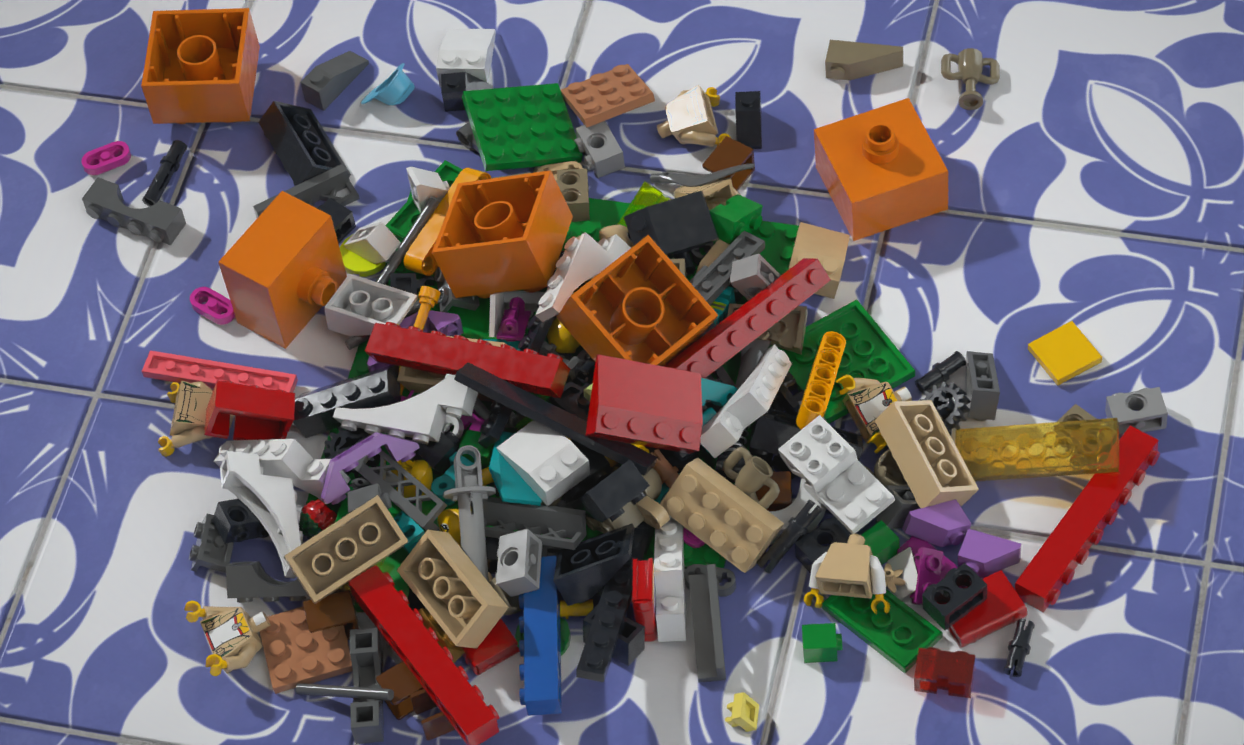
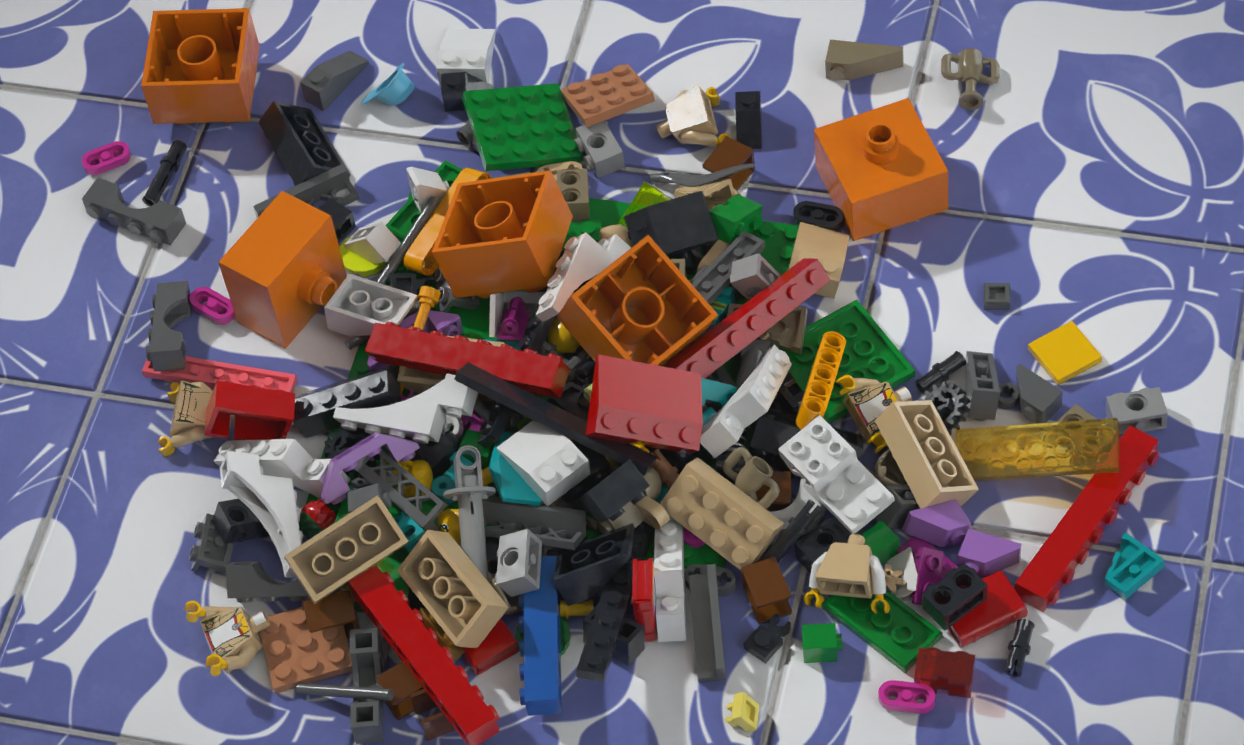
(170, 306): none -> dark grey arch
(766, 590): none -> reddish brown piece
(766, 641): none -> black plate
(819, 215): none -> black plate
(907, 695): none -> dark pink plate
(996, 296): none -> dark grey tile
(1012, 390): none -> dark grey bush
(1037, 397): none -> dark grey slope
(1132, 567): none -> teal wing

